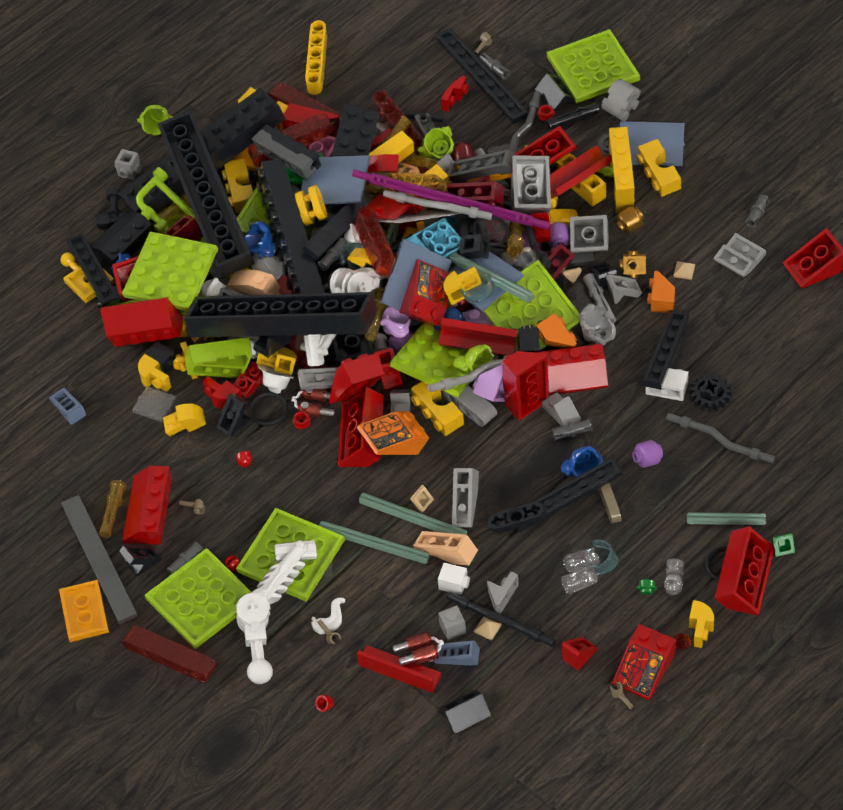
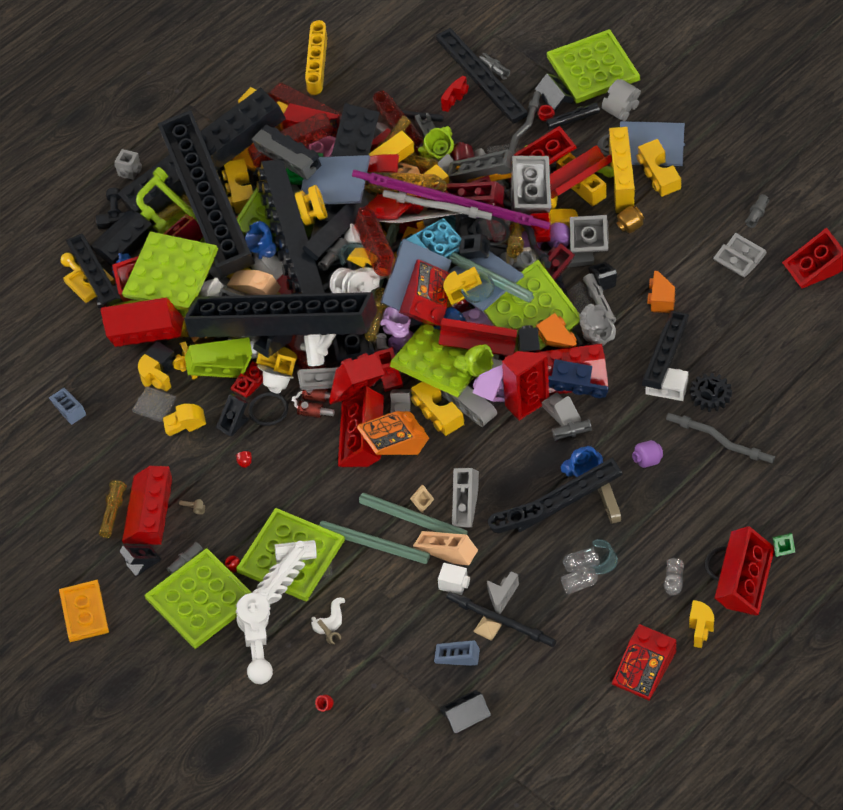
(99, 559): dark grey tile -> none
(151, 117): lime hair -> none
(169, 653): clear red beam -> none
(218, 392): red brick -> none
(301, 416): red plate -> none
(389, 666): red panel -> none
(421, 649): clear red piece -> none
(447, 383): light grey bar -> none
(452, 623): light grey brick -> none
(486, 40): dark tan hand -> none
(571, 274): tan slope -> none
(575, 378): none -> dark blue bracket
(577, 651): red slope -> none
(619, 694): dark tan hand -> none
(620, 286): light grey slope -> none
(633, 271): pearl gold brick -> none
(646, 586): green plate -> none
(682, 644): clear red hinge -> none
(684, 270): tan slope -> none
(726, 518): sand green axle -> none

